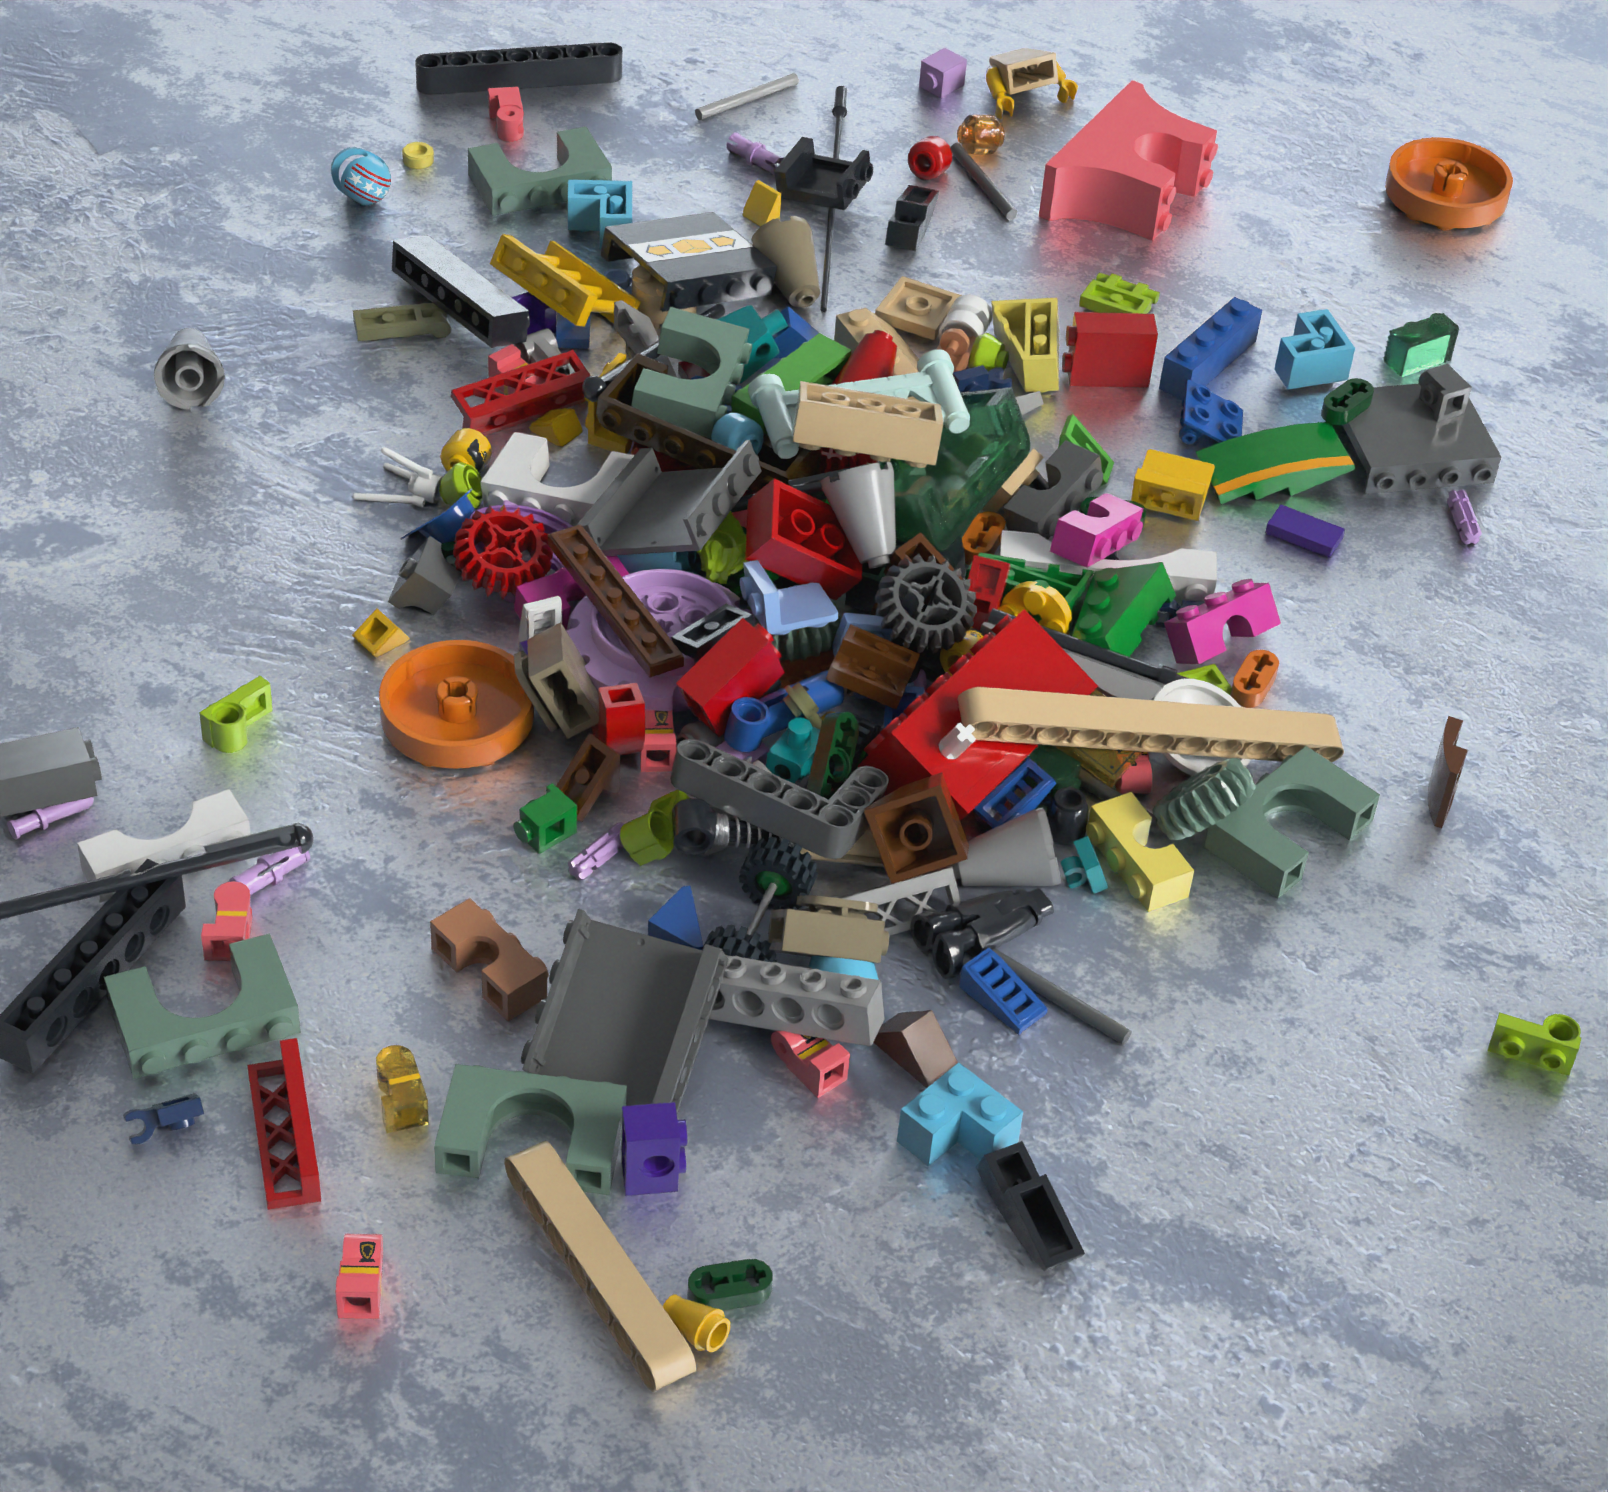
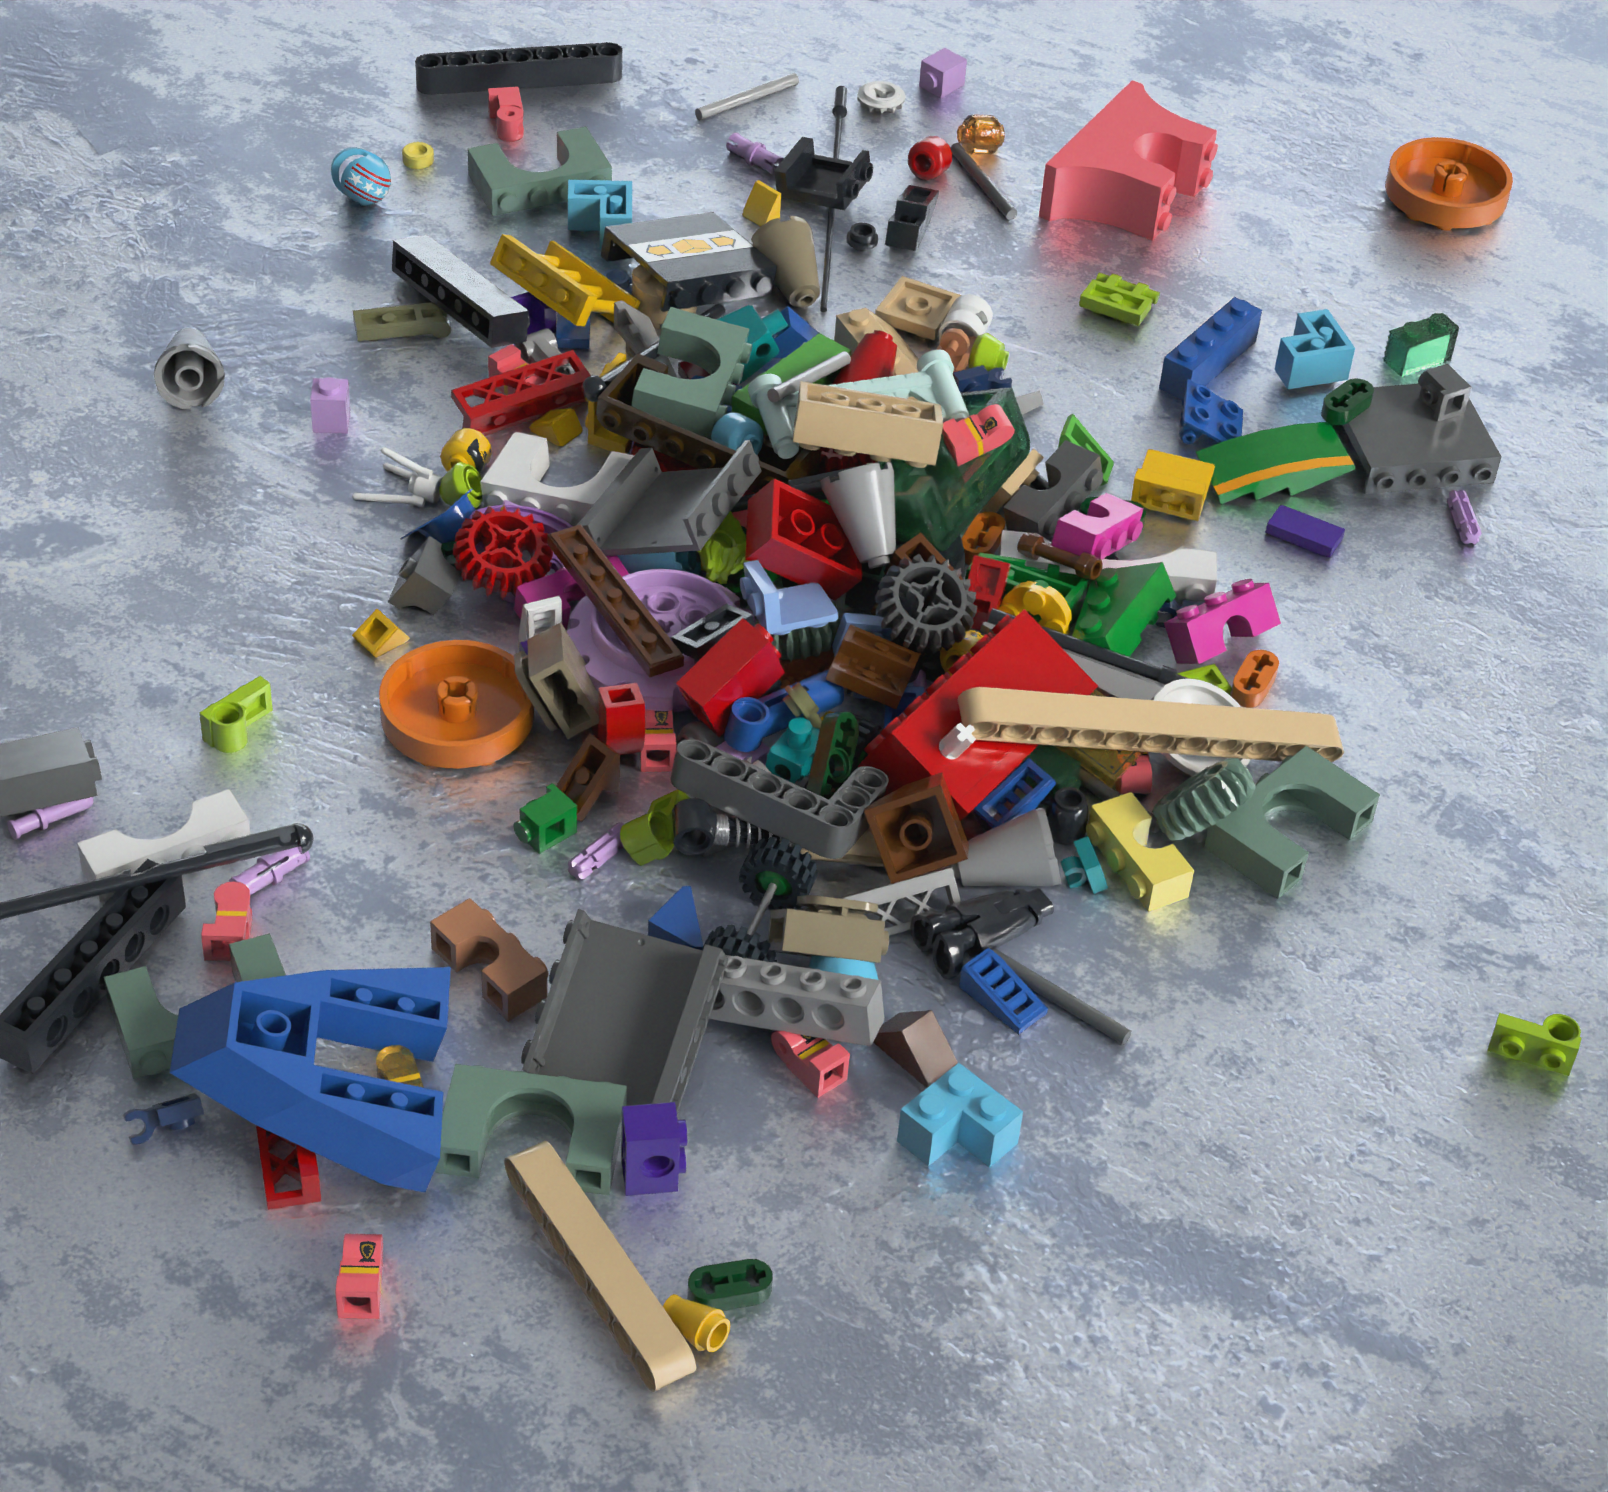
(257, 1055): none -> blue piece
(330, 405): none -> lavender brick
(810, 375): none -> light grey bar
(862, 237): none -> black plate
(881, 96): none -> white gear
(977, 434): none -> coral leg
(1024, 71): tan torso -> none
(1029, 1206): black slope -> none
(1032, 339): light yellow wedge -> none
(1085, 565): none -> reddish brown bar
(1110, 349): red brick -> none
(1446, 772): reddish brown slope -> none

